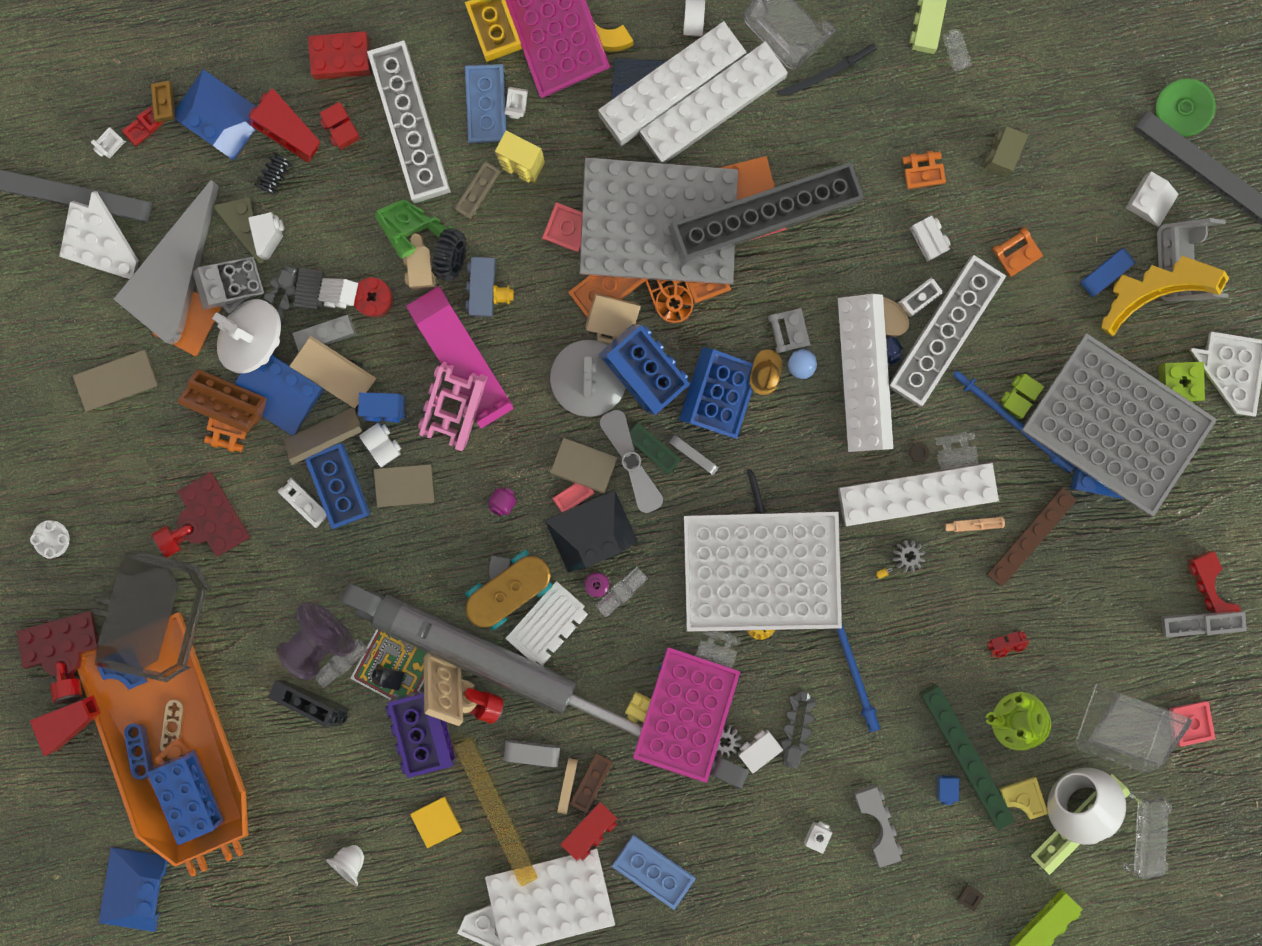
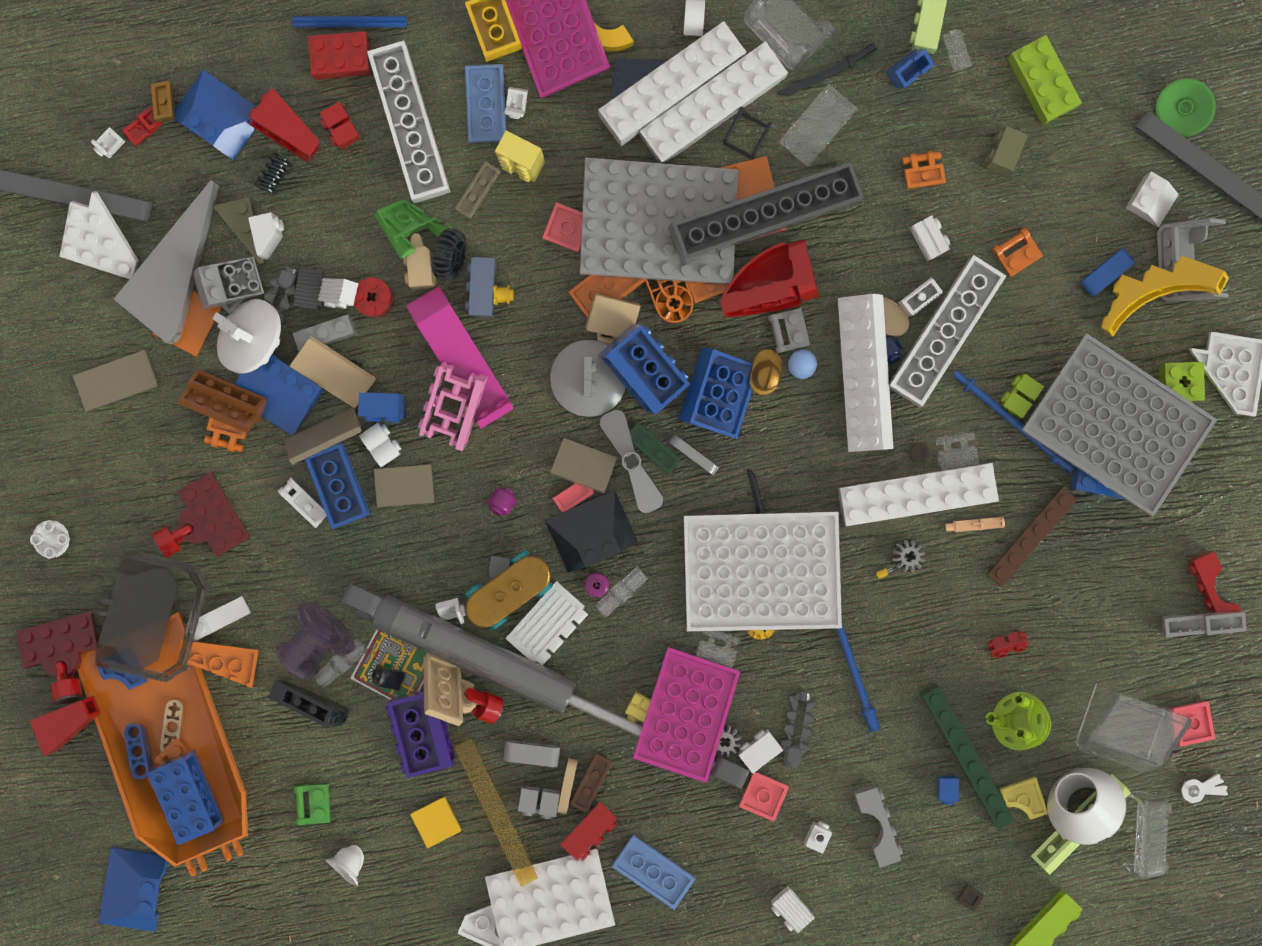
(221, 617): none -> white slope
(224, 660): none -> orange wing
(318, 801): none -> bright green plate
(349, 21): none -> blue axle
(451, 609): none -> white bracket
(529, 799): none -> light grey piece
(763, 796): none -> coral plate
(767, 127): none -> black piece
(771, 282): none -> red panel
(792, 910): none -> white brick
(817, 125): none -> clear plate
(910, 68): none -> blue brick
(1044, 80): none -> lime brick
(1194, 790): none -> white piece

